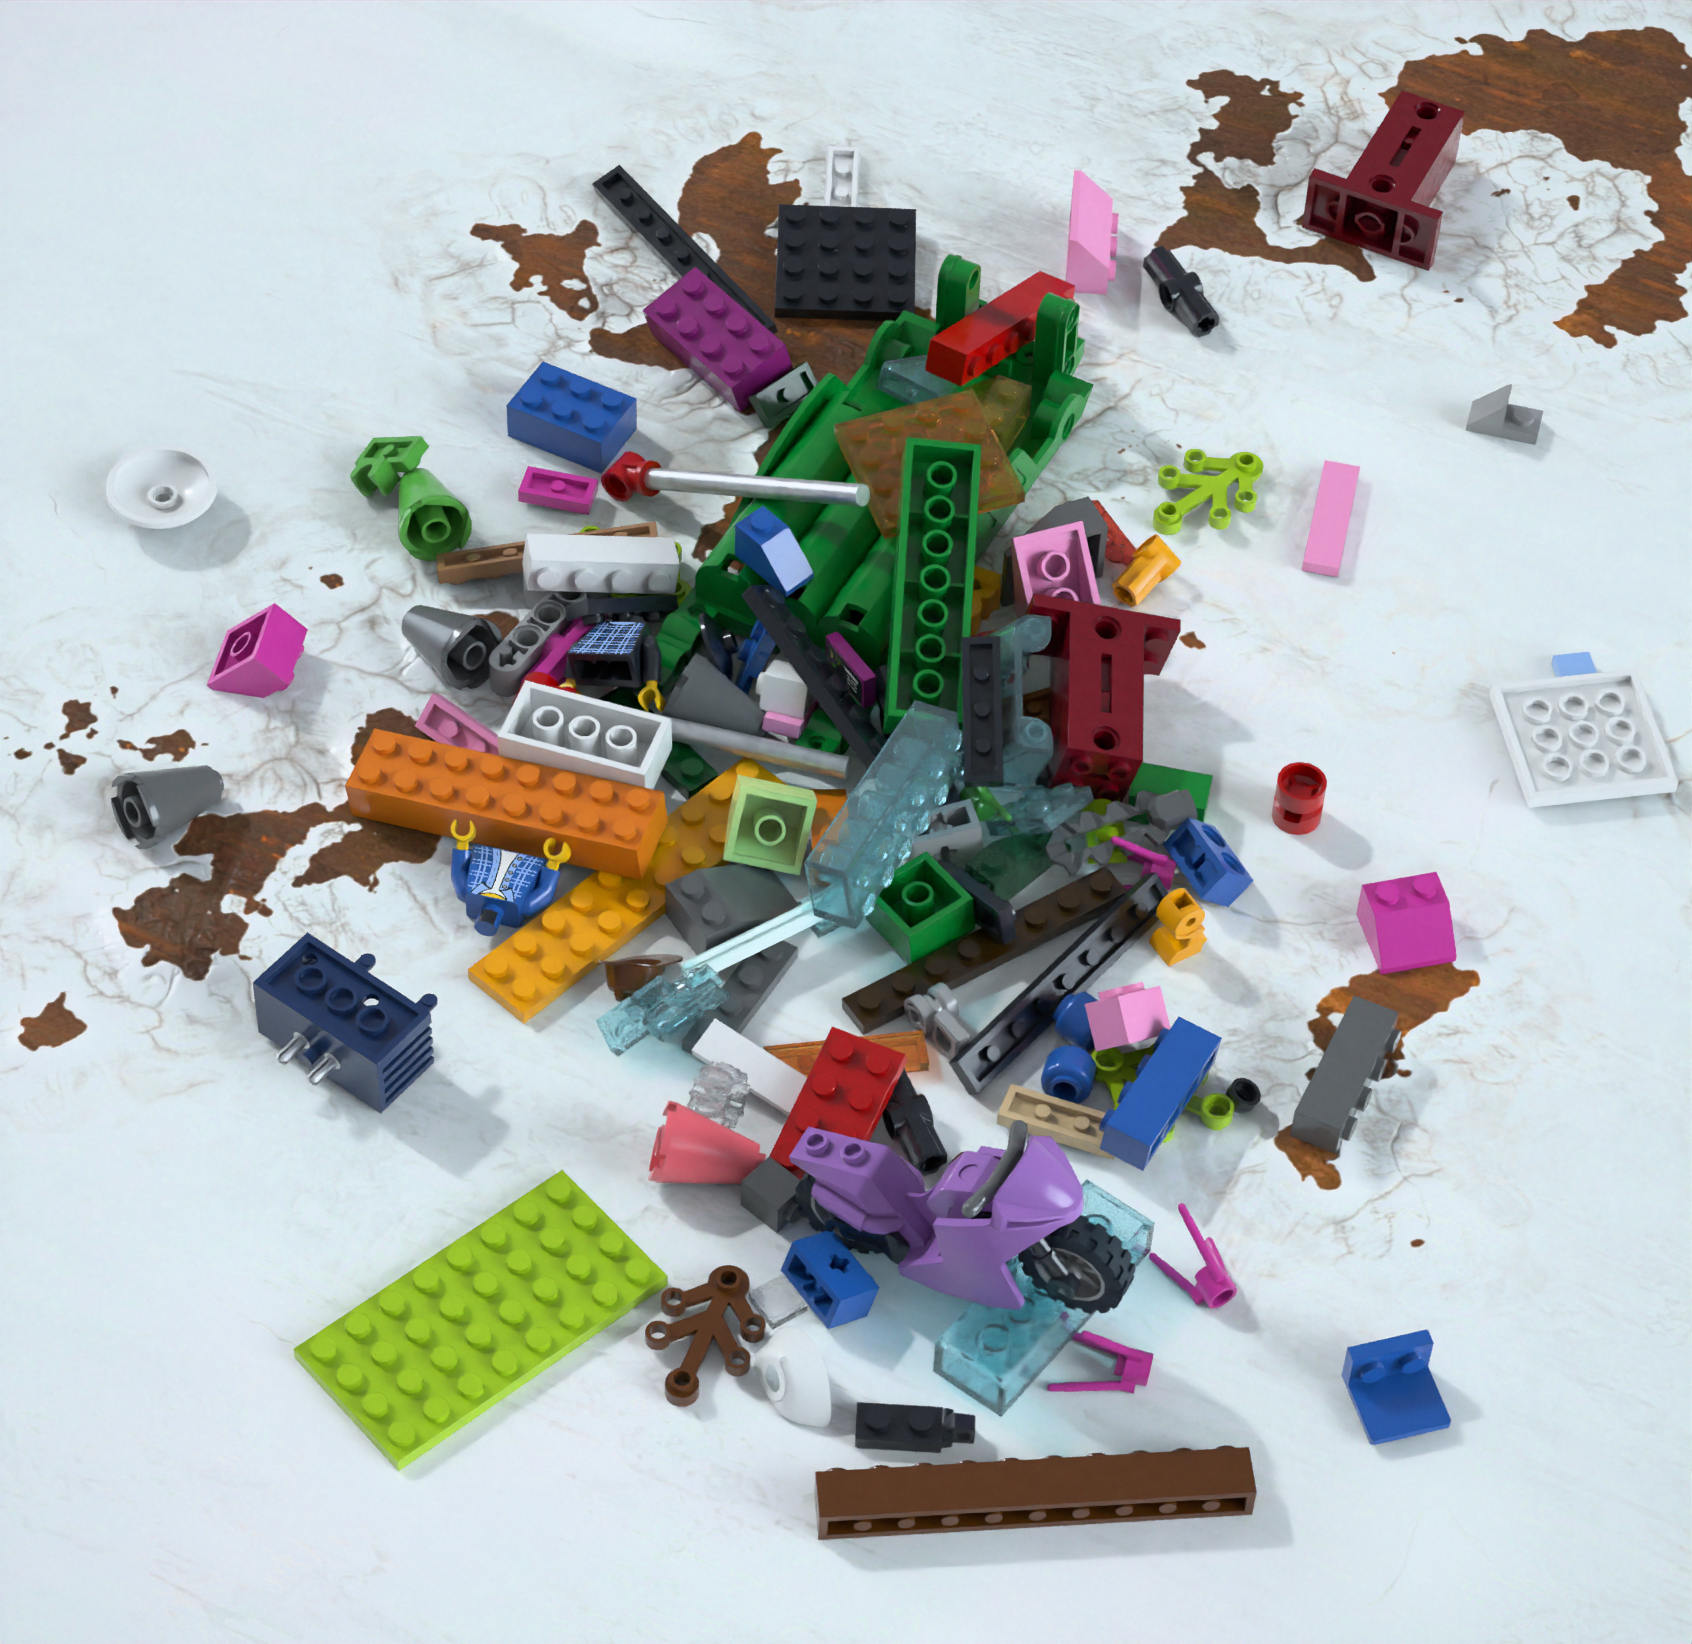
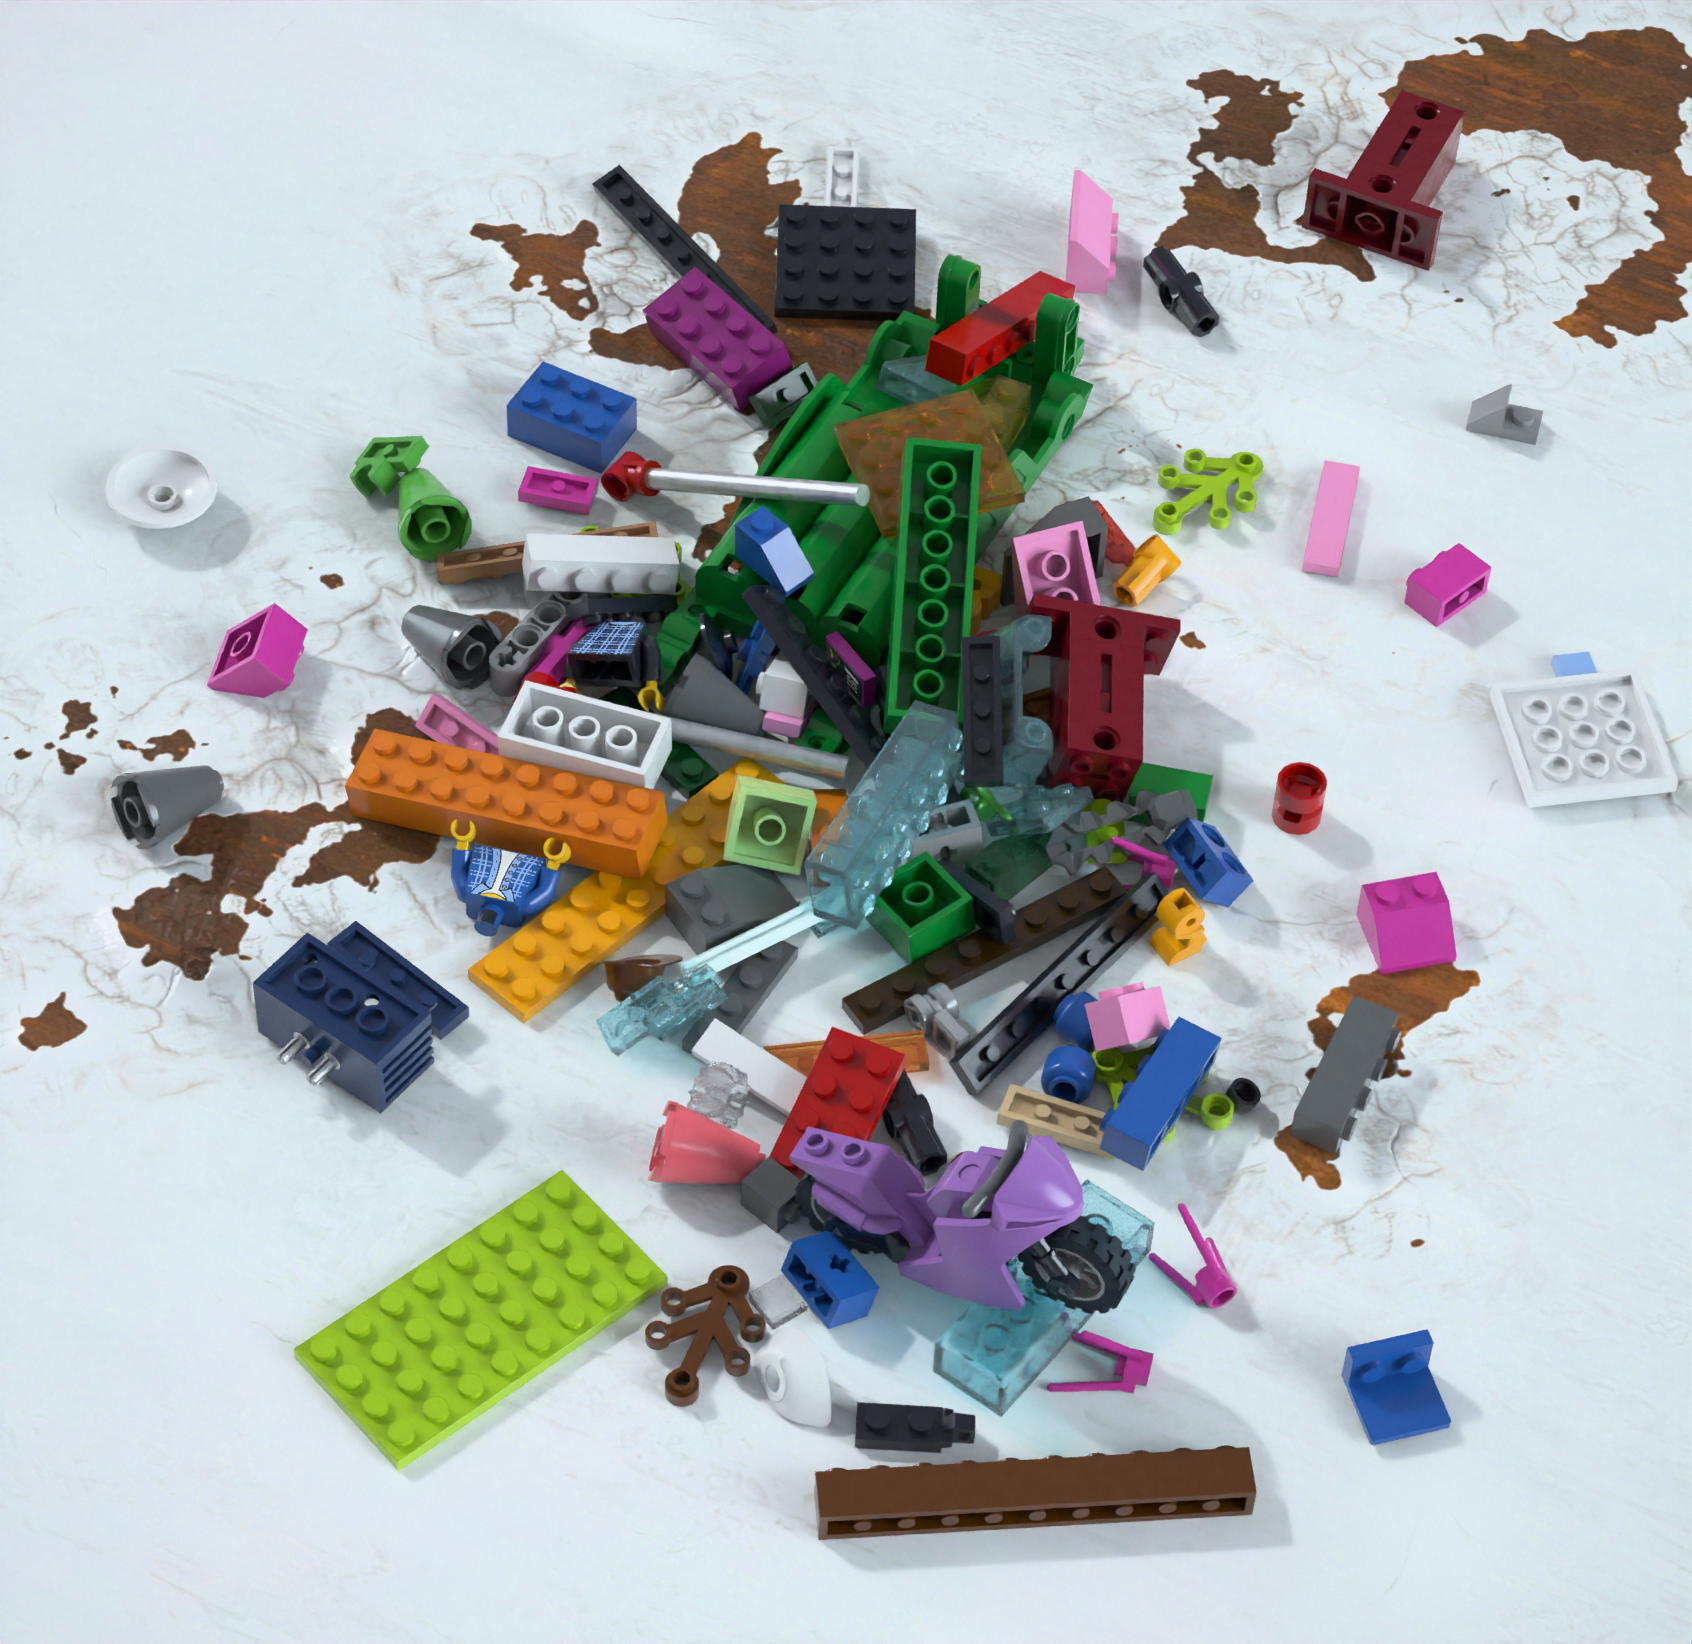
(401, 976): none -> dark blue plate
(1447, 584): none -> dark pink brick

